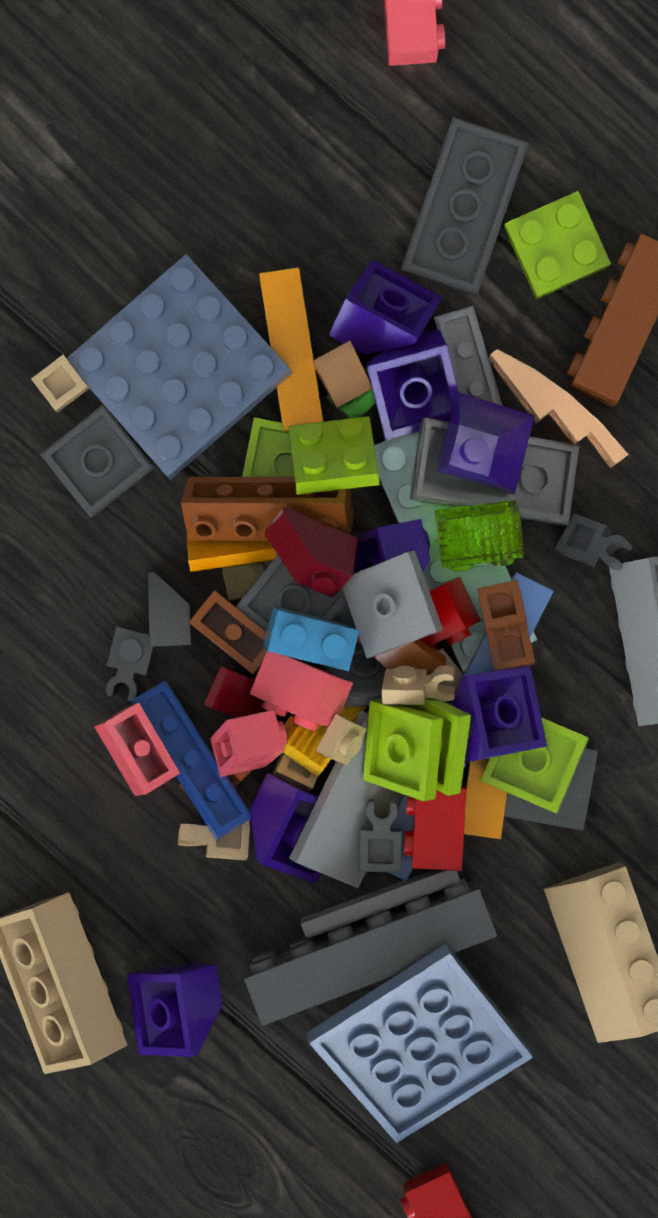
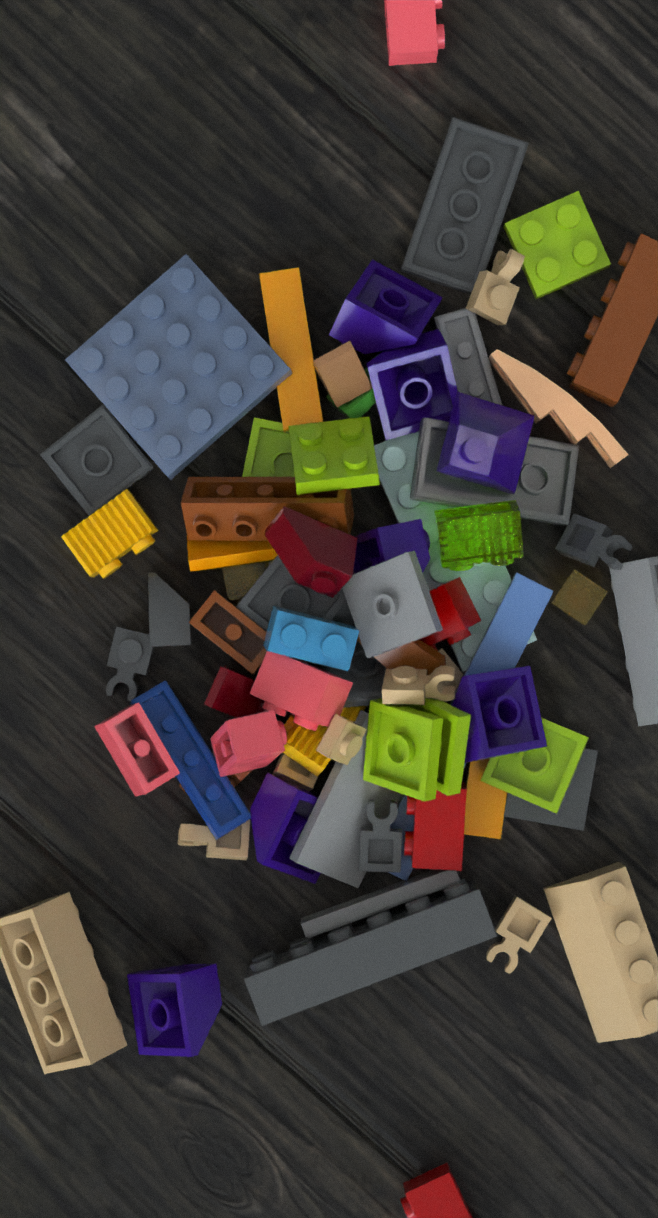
(60, 383): tan plate -> none
(110, 535): none -> yellow brick
(420, 1044): sand blue plate -> none
(493, 292): none -> tan plate
(506, 626): dark orange slope -> none
(521, 928): none -> tan plate
(579, 597): none -> clear yellow plate

